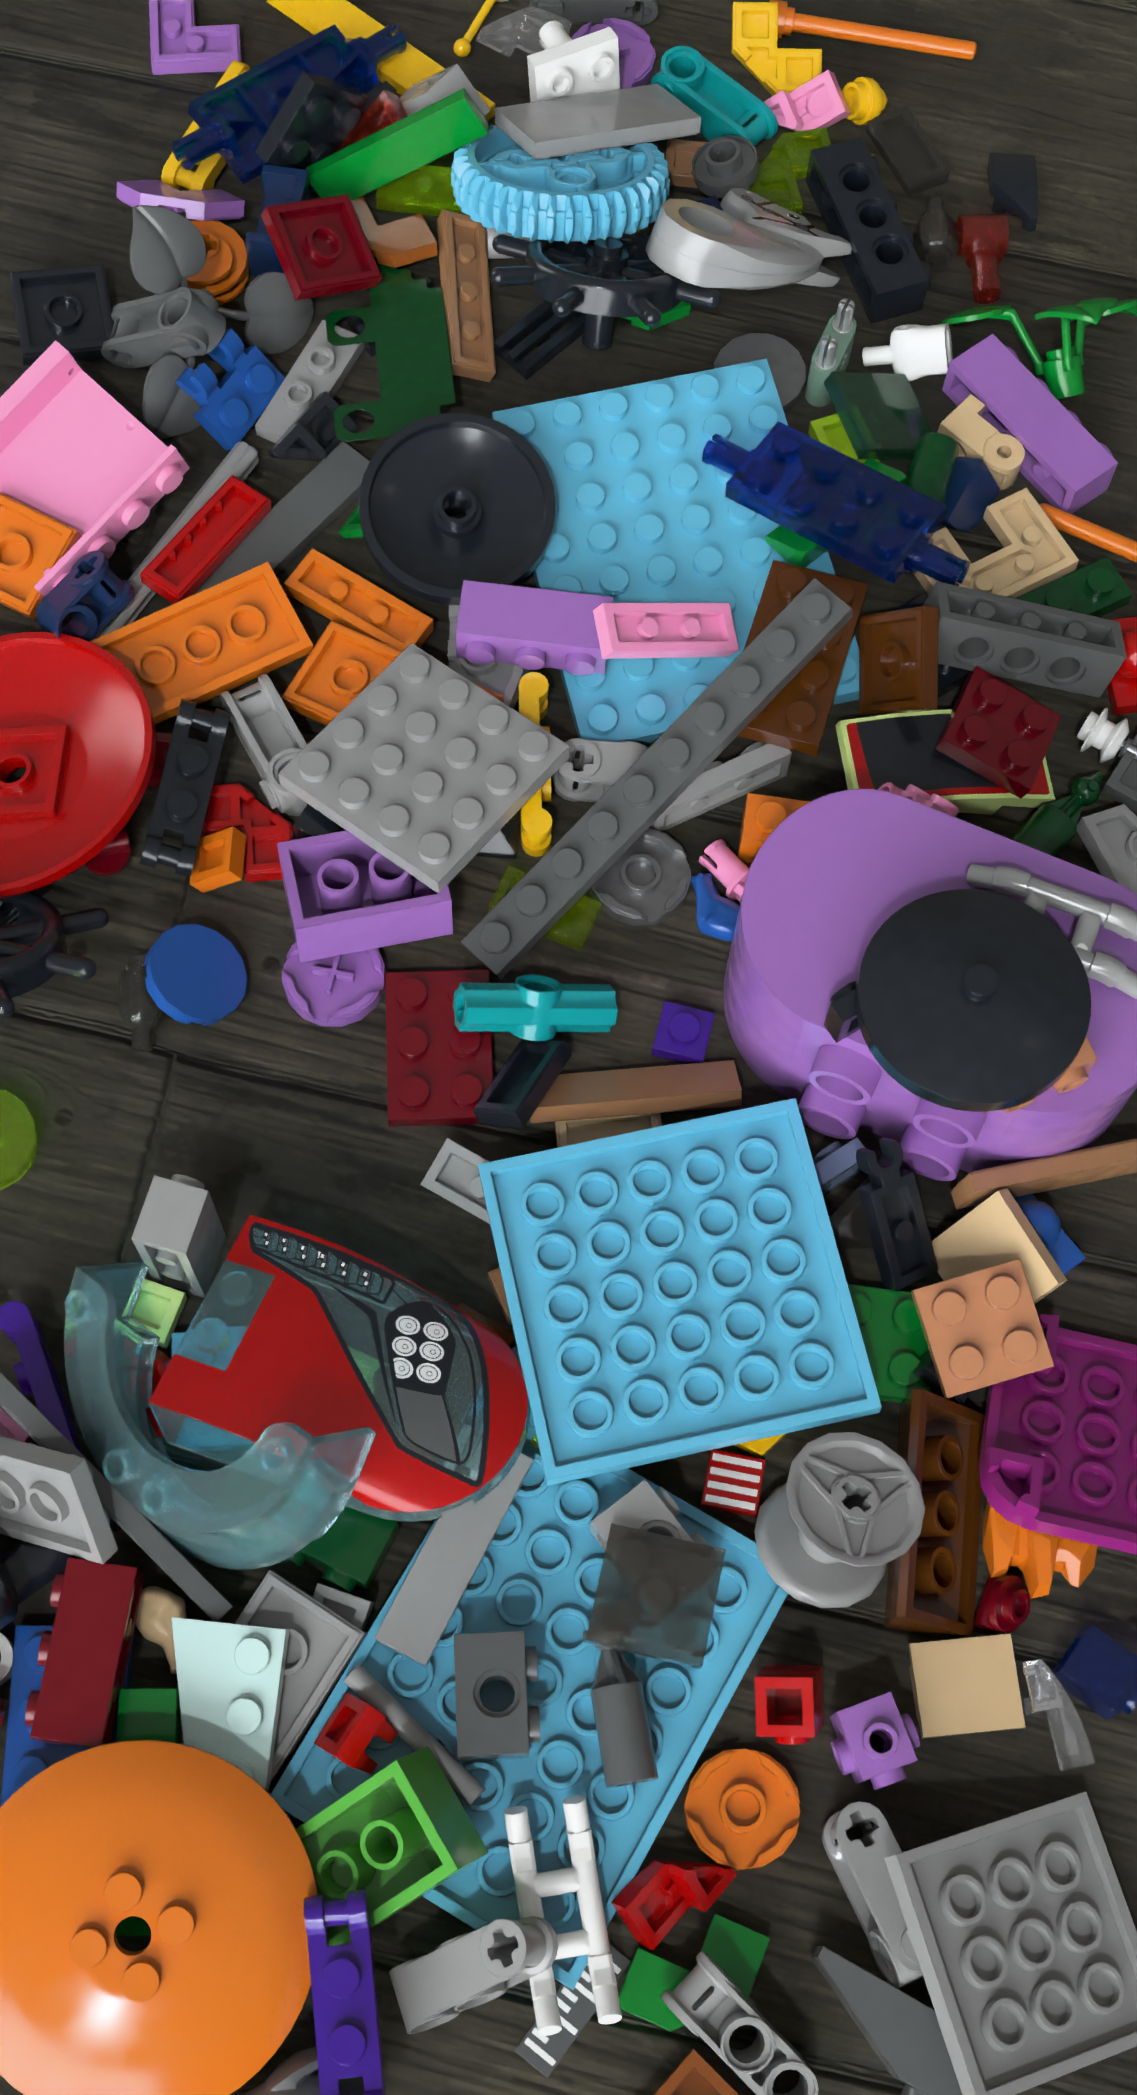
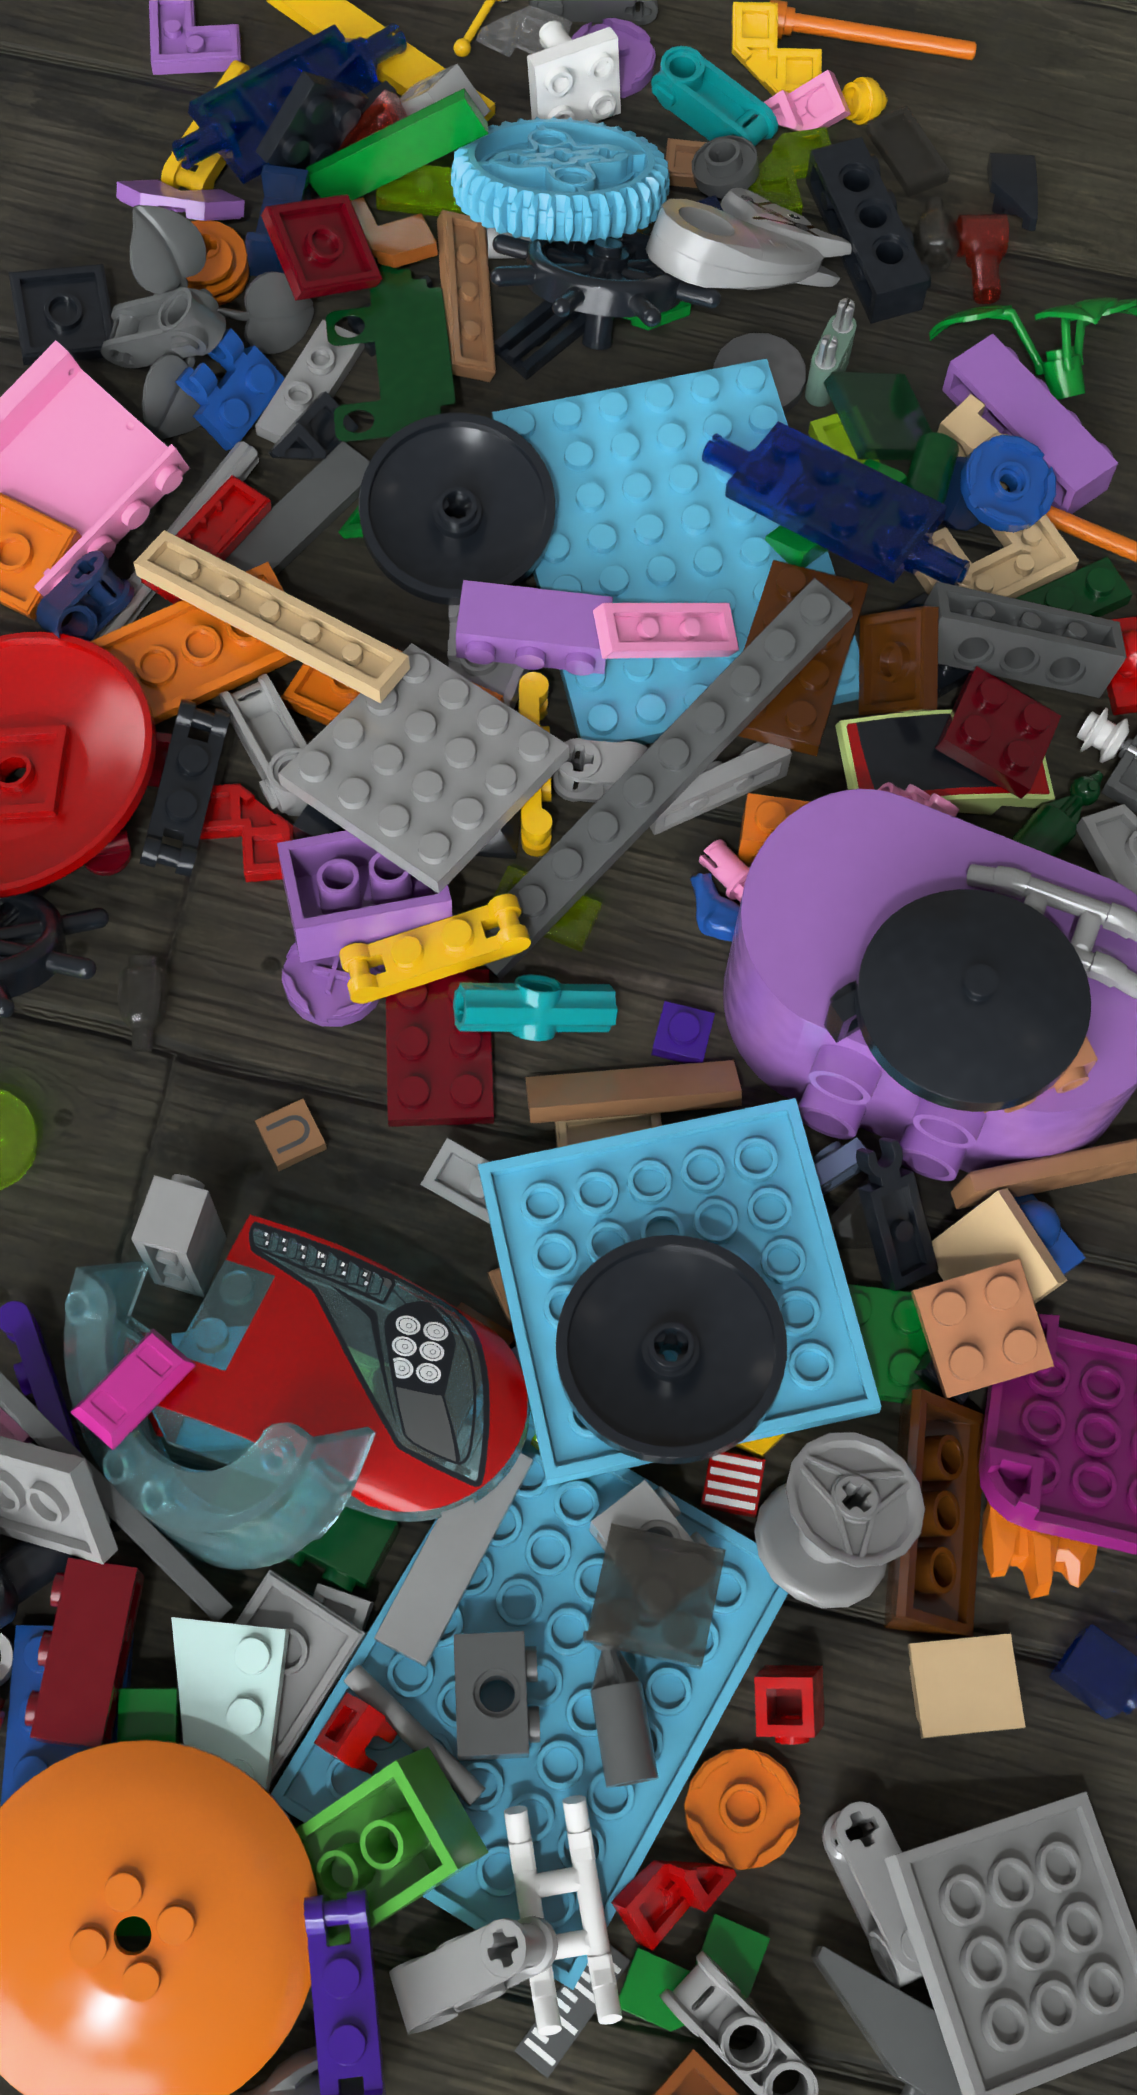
(132, 1389): none -> dark pink tile
(155, 1620): tan animal -> none
(159, 1309): yellowish green plate -> none
(195, 974): blue tile -> none
(219, 860): orange plate -> none
(272, 616): none -> tan plate
(290, 1134): none -> medium nougat tile
(356, 602): orange plate -> none
(435, 950): none -> yellow plate
(522, 1083): black tile -> none
(597, 121): light grey tile -> none
(646, 881): flat silver tile -> none
(679, 1299): none -> black dish
(894, 1731): medium lavender brick -> none
(914, 351): white piece -> none
(1003, 1604): dark red plate -> none
(1022, 469): none -> blue plate
(1065, 1725): clear slope -> none

